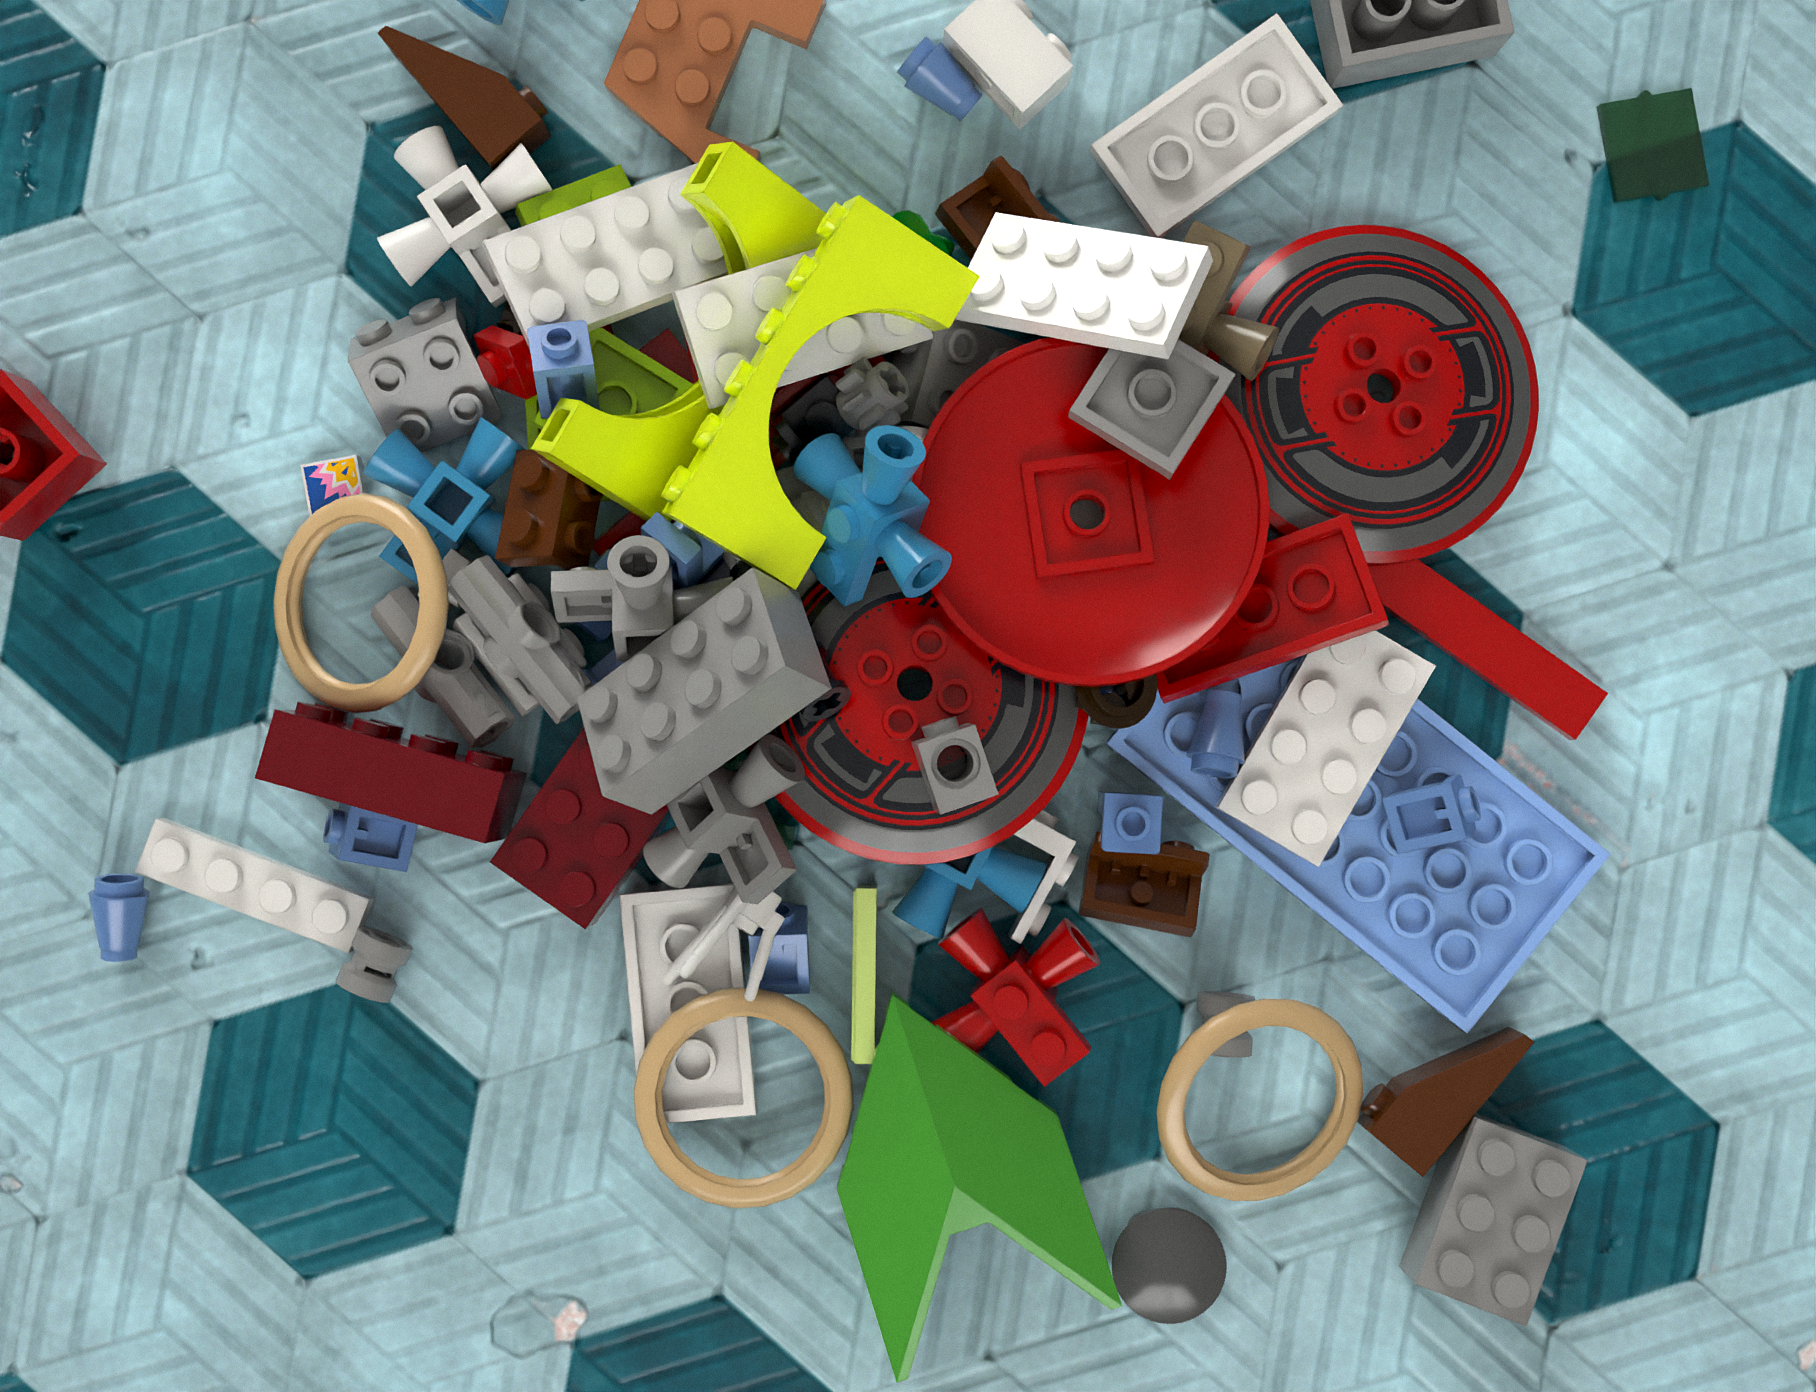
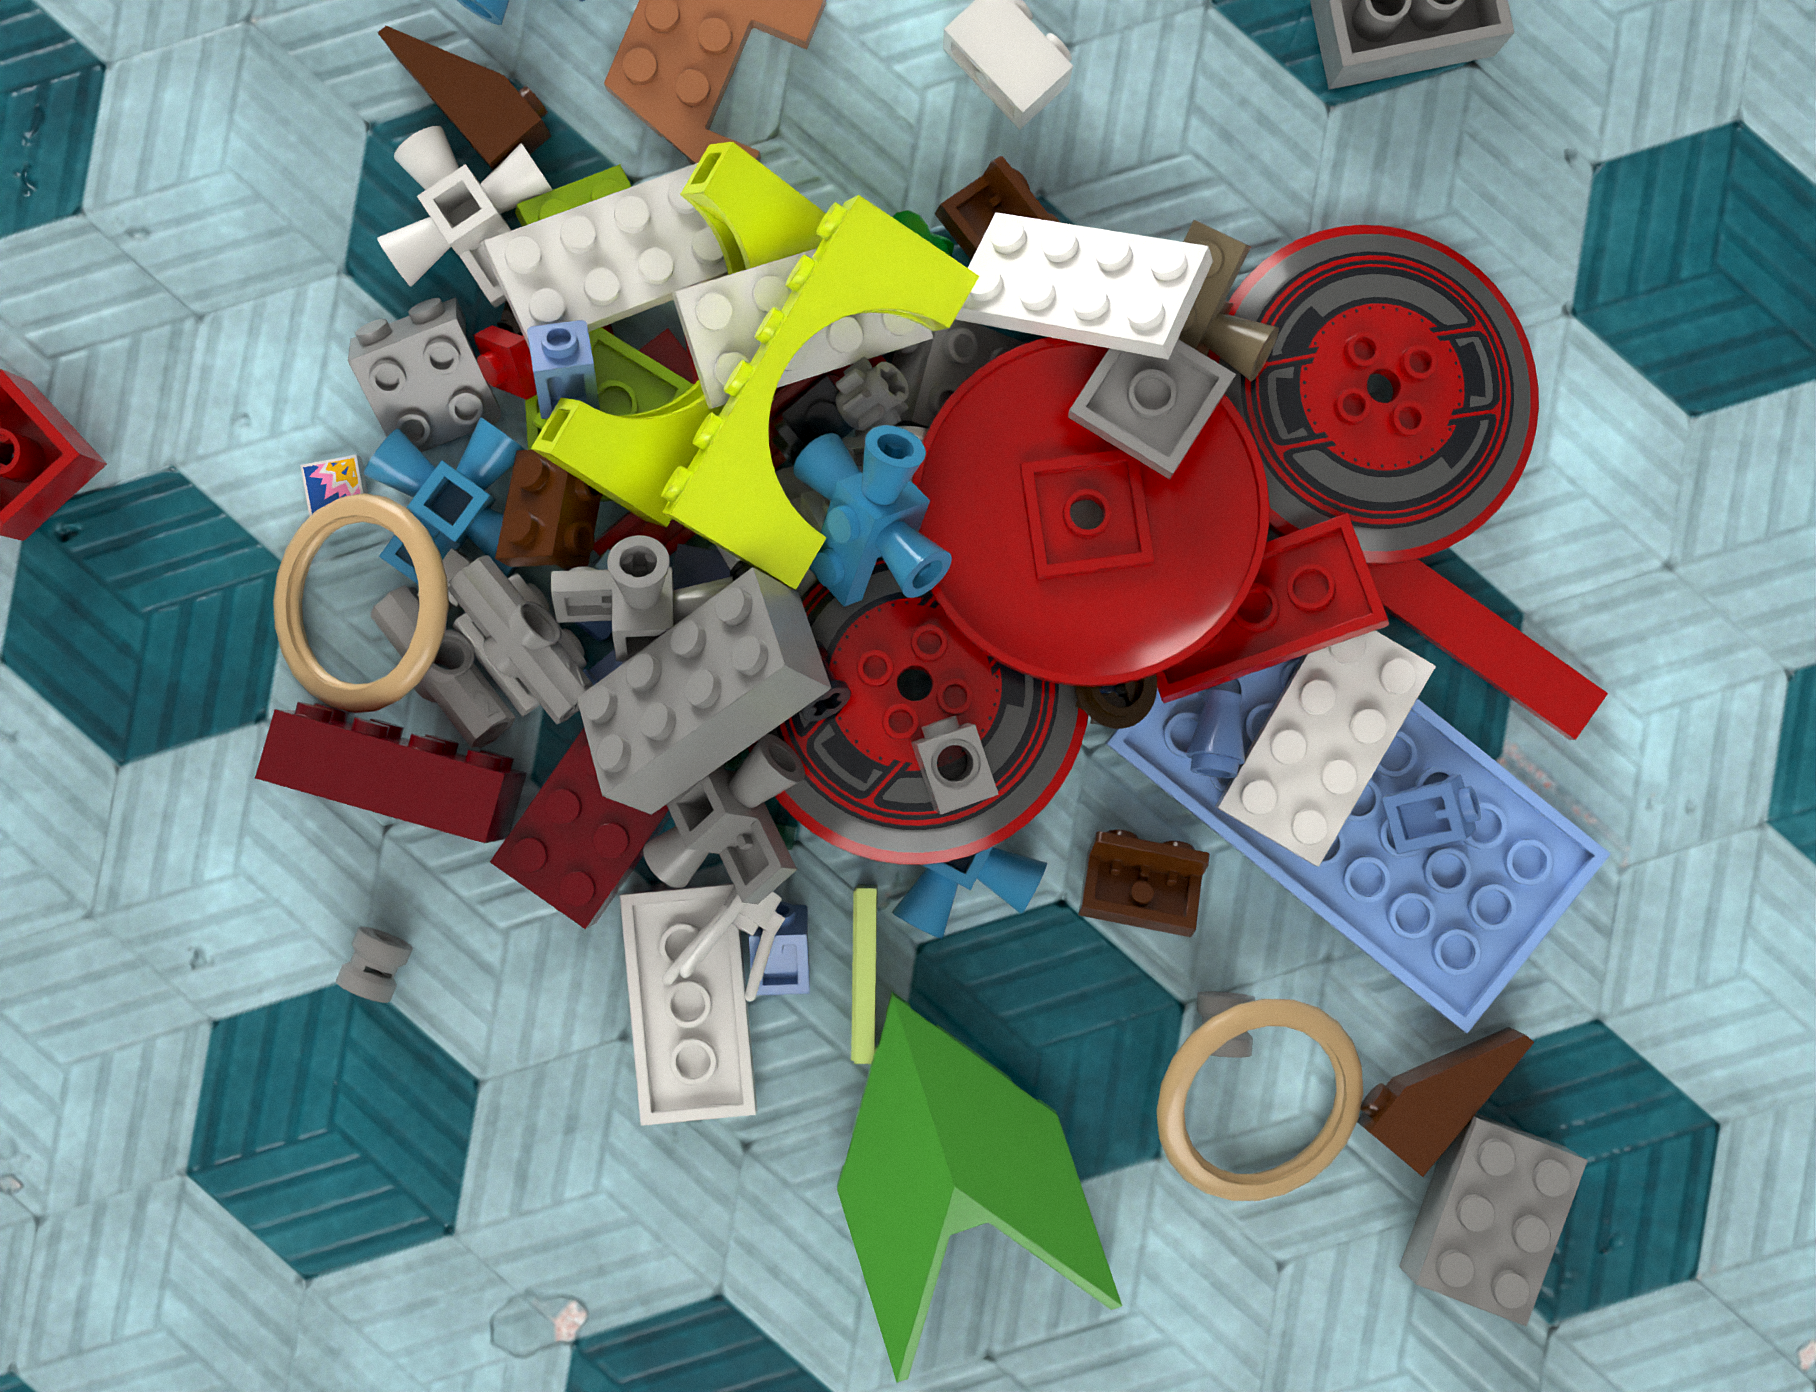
(118, 914): medium blue cone -> none
(254, 884): white plate -> none
(369, 838): medium blue bracket -> none
(688, 552): medium blue bracket -> none
(726, 1190): tan wedge -> none
(939, 79): medium blue cone -> none
(1019, 994): red brick -> none
(1059, 867): white bracket -> none
(1130, 822): medium blue bracket -> none
(1168, 1265): dark grey dish -> none
(1216, 127): white plate -> none
(1652, 145): clear green piece -> none

